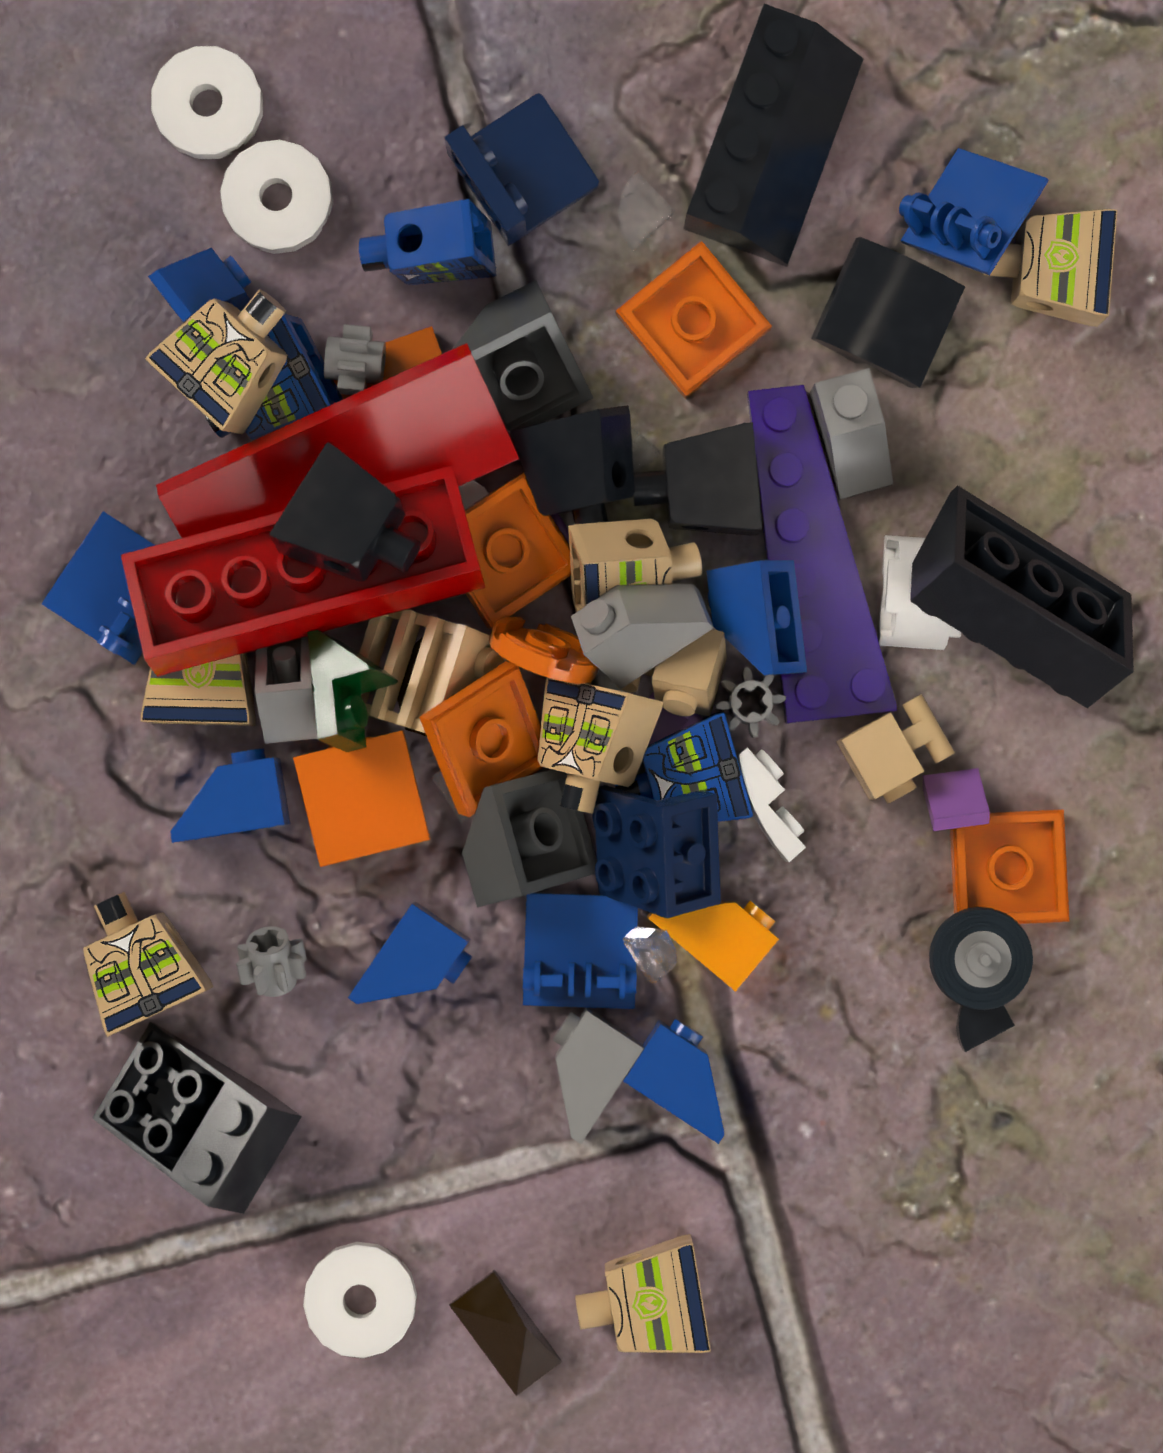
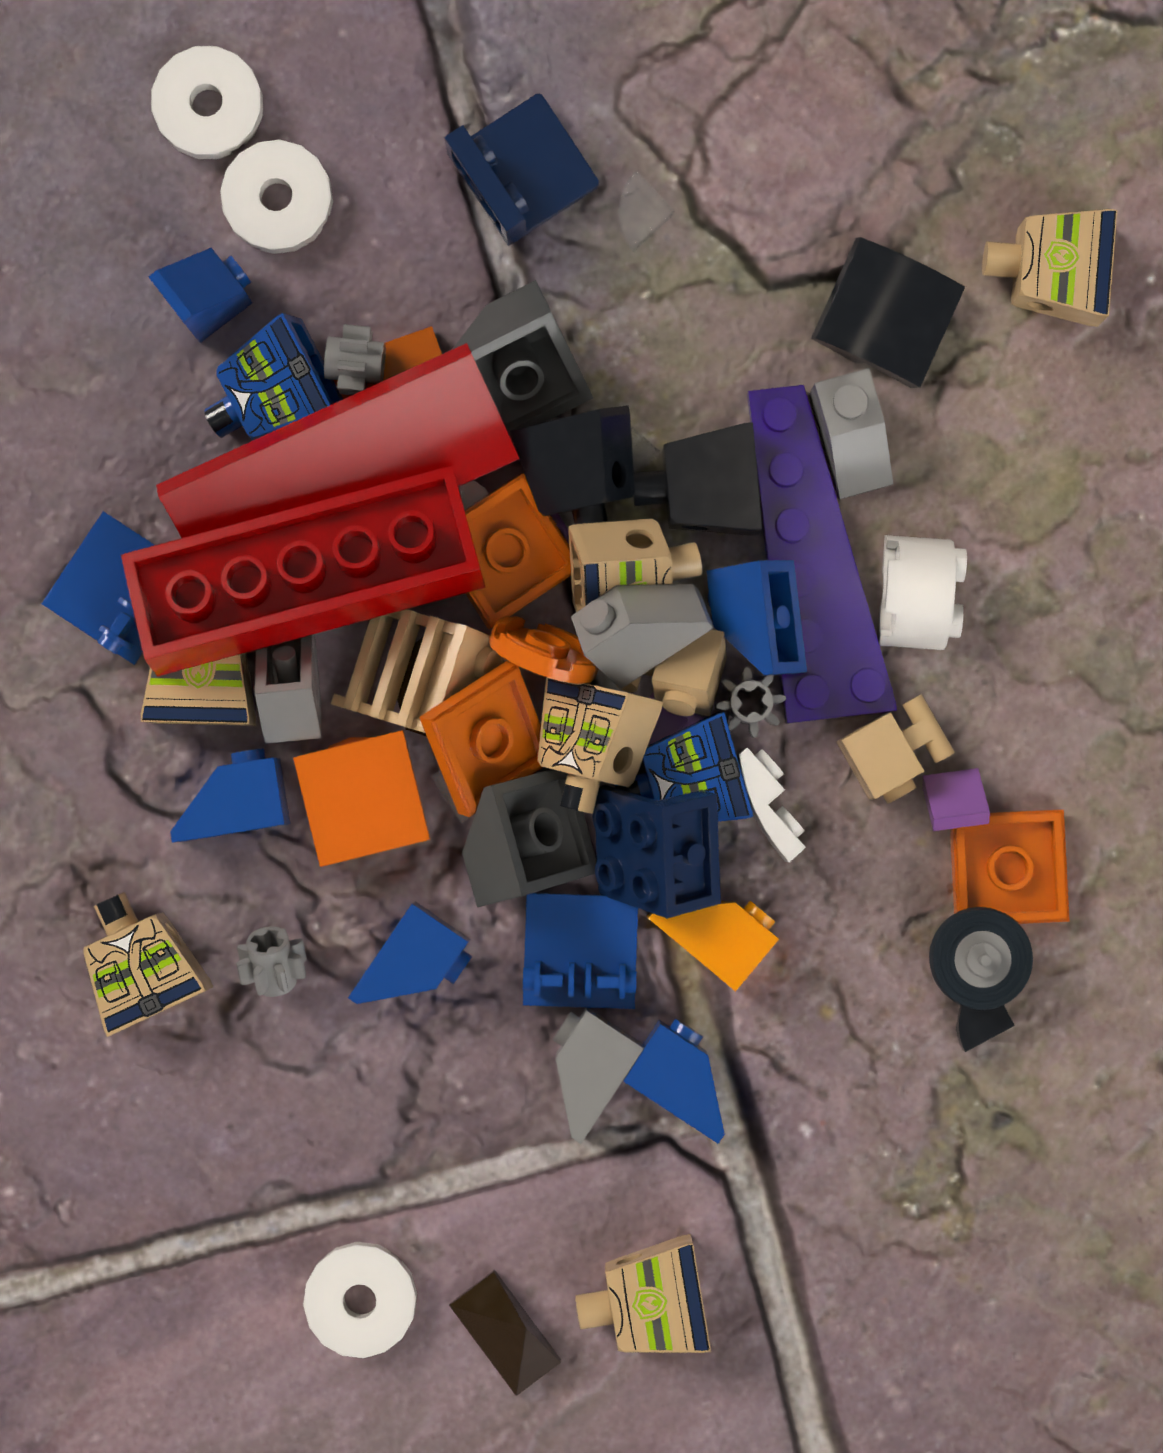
(196, 1120): black slope -> none
(224, 359): torso -> none
(337, 684): dark green slope -> none
(344, 520): black torso -> none
(433, 244): blue torso -> none
(652, 952): clear tile -> none
(693, 320): orange tile -> none
(774, 136): black slope -> none
(971, 210): blue hinge -> none
(1024, 599): black slope -> none

